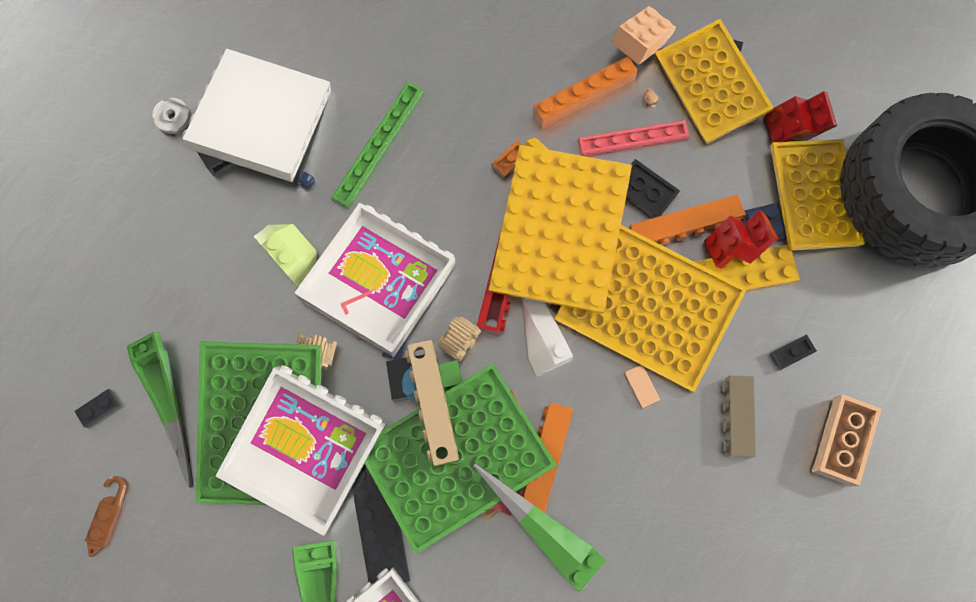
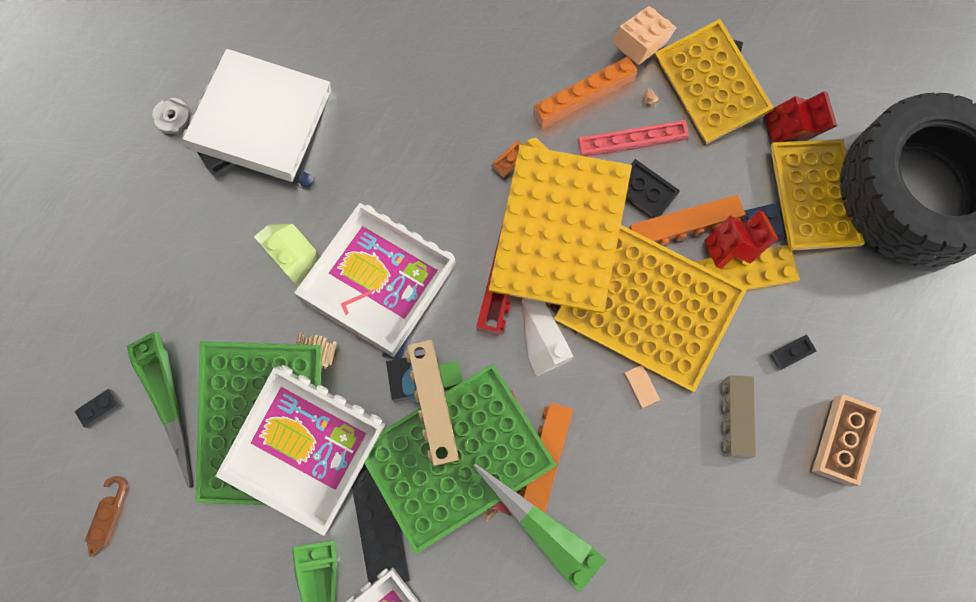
(377, 145): bright green tile -> none
(459, 338): tan brick -> none

